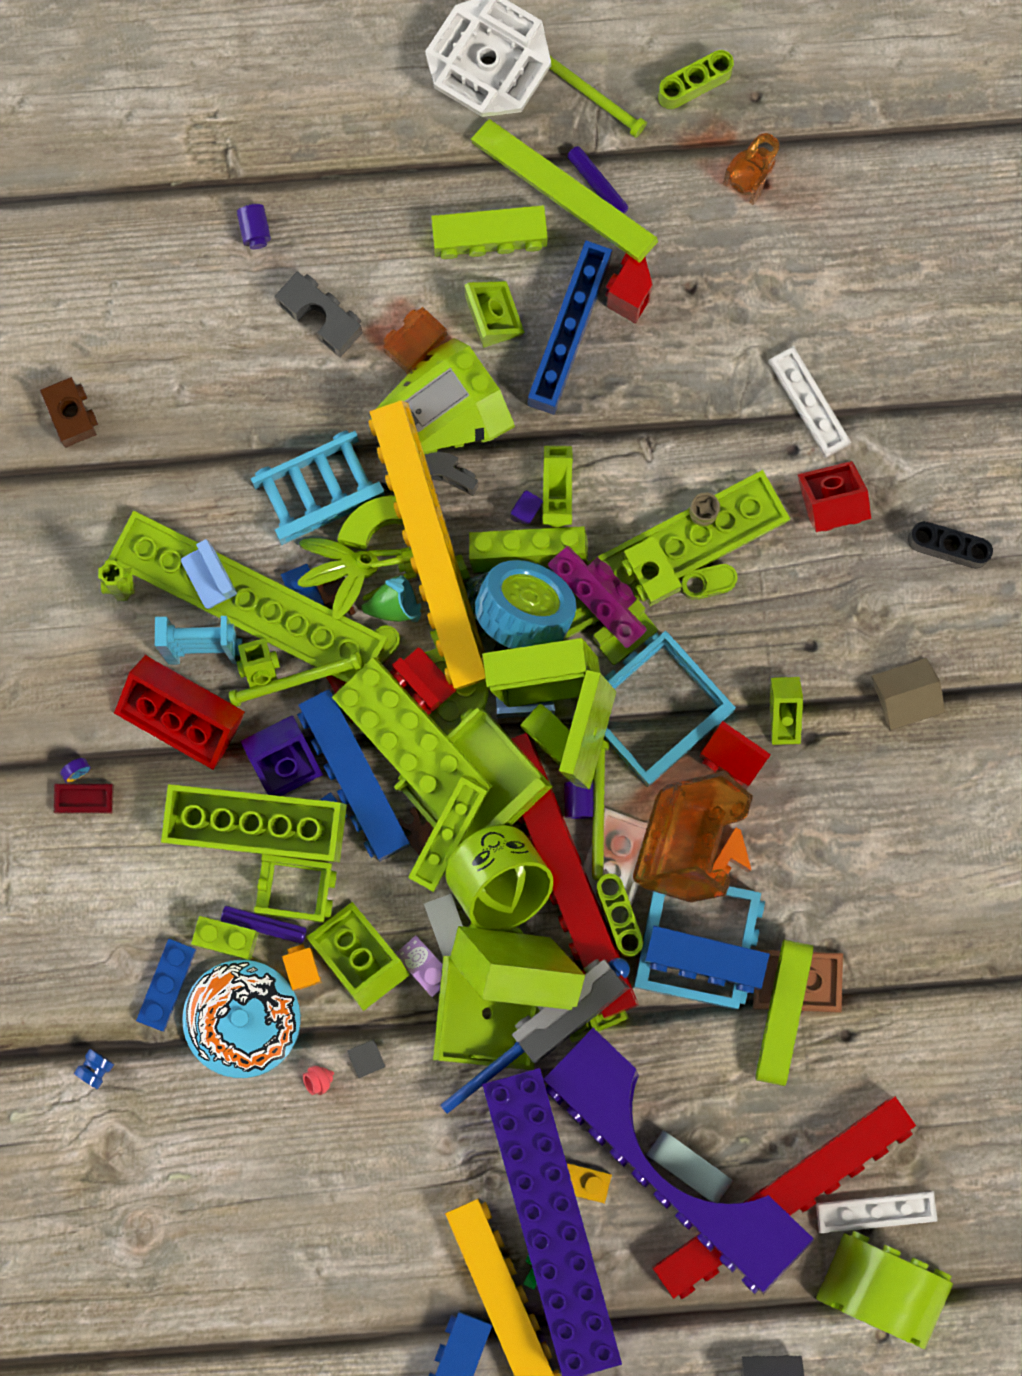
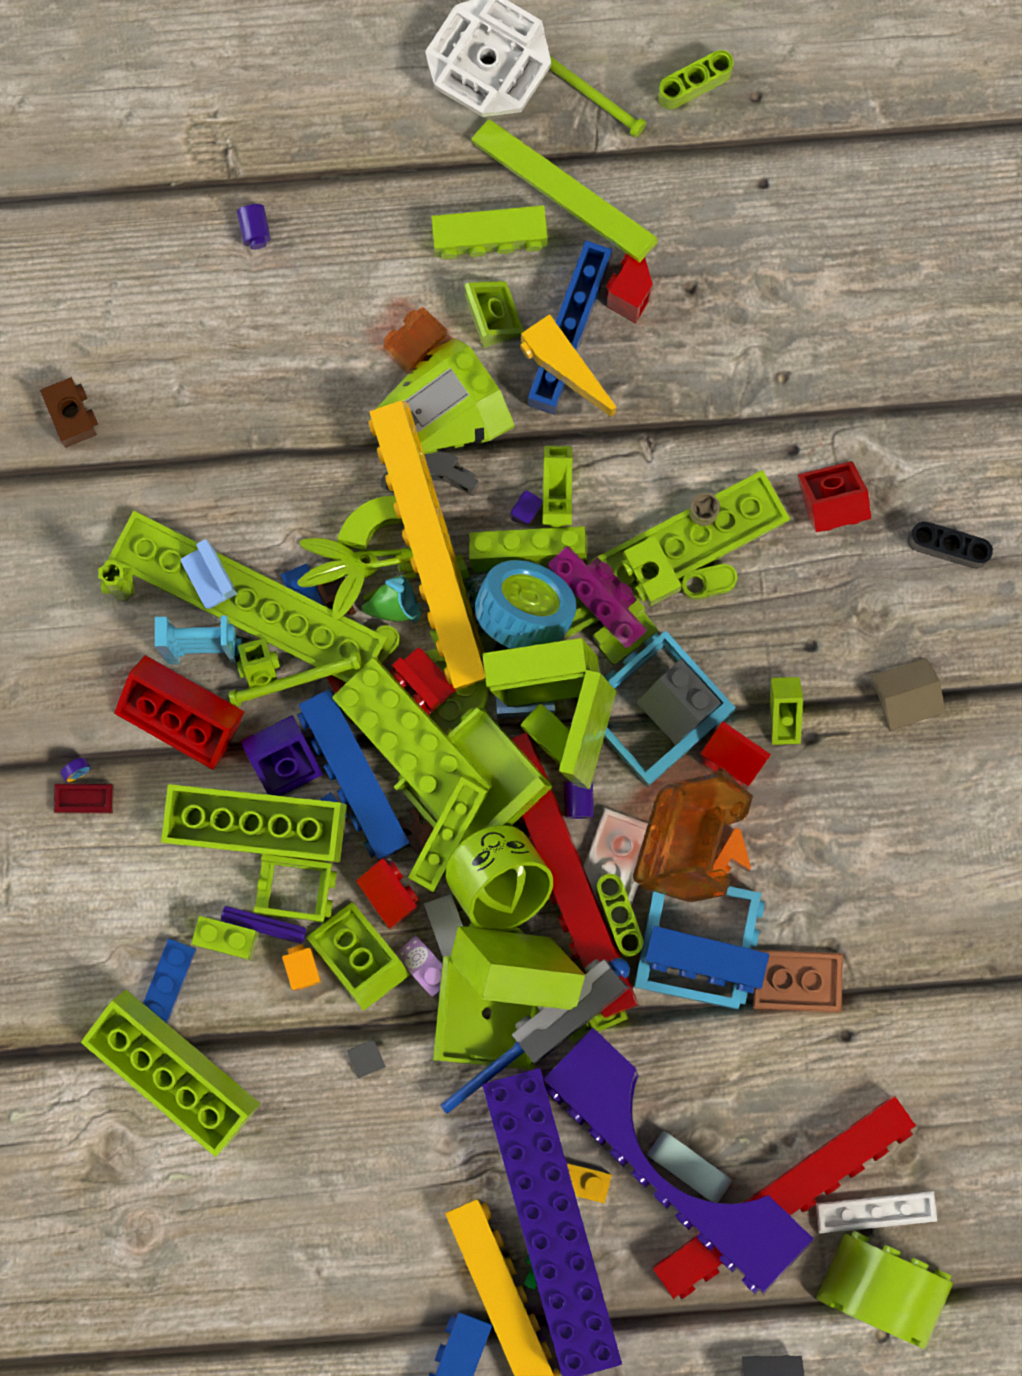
(98, 1063): blue wheel -> none
(170, 1072): none -> lime brick
(241, 1019): dish -> none
(302, 296): dark grey arch -> none
(315, 515): medium azure fence -> none
(317, 1080): coral plate -> none
(387, 893): none -> red slope
(557, 356): none -> yellow slope
(596, 179): dark purple axle -> none
(598, 815): lime bar -> none
(678, 702): none -> dark grey slope
(752, 167): clear orange piece -> none
(784, 1012): lime beam -> none
(809, 402): white tile -> none

